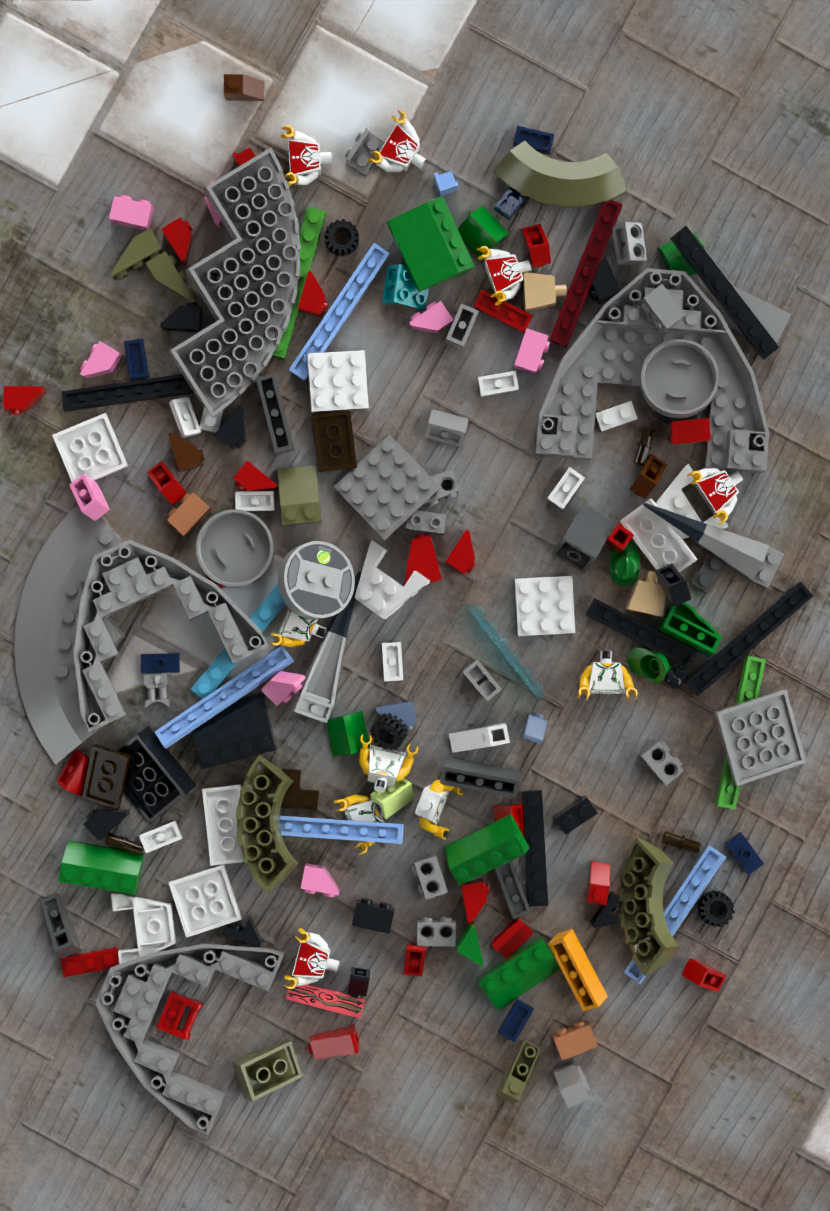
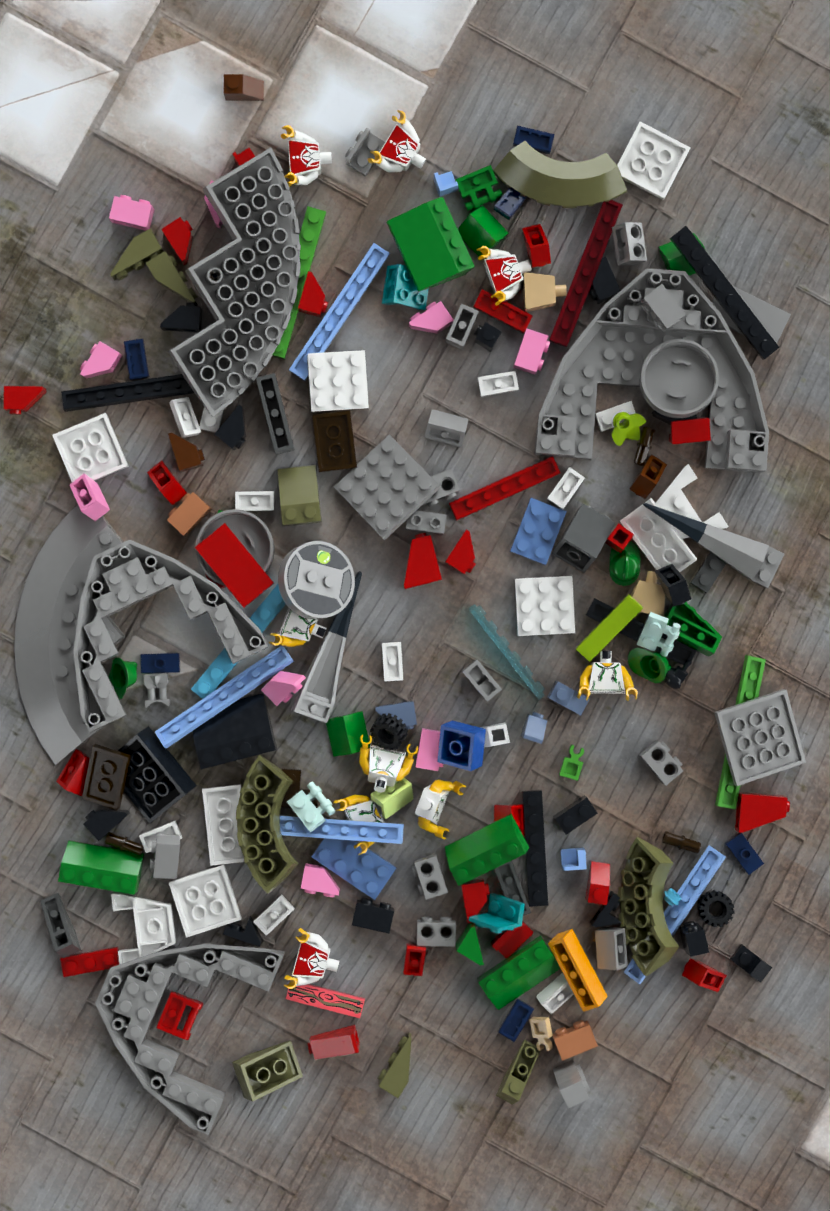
(122, 675): none -> green piece
(166, 856): none -> light grey brick
(234, 565): none -> red tile
(253, 479): red slope -> none
(273, 915): none -> white plate
(305, 809): none -> light aqua plate
(349, 246): black tyre -> none
(358, 982): black slope -> none
(364, 871): none -> medium blue plate
(379, 590): white wing -> none
(397, 1073): none -> olive slope
(428, 750): none -> bright pink brick
(461, 745): none -> blue brick
(476, 182): none -> green plate
(480, 777): dark grey brick -> none
(487, 336): none -> black brick
(501, 915): none -> teal bracket
(504, 488): none -> red tile
(538, 531): none -> medium blue plate
(542, 1030): none -> tan plate
(555, 994): none -> white slope
(568, 698): none -> sand blue slope
(571, 766): none -> bright green plate
(573, 859): none -> light blue panel
(609, 627): none -> lime tile
(611, 948): none -> light grey brick
(628, 428): none -> lime plate
(652, 160): none -> white plate
(652, 632): none -> light aqua plate
(672, 897): none -> medium azure plate
(693, 939): none -> black brick
(717, 490): torso -> none
(748, 638): black plate -> none
(751, 963): none -> black slope
(759, 809): none -> red slope

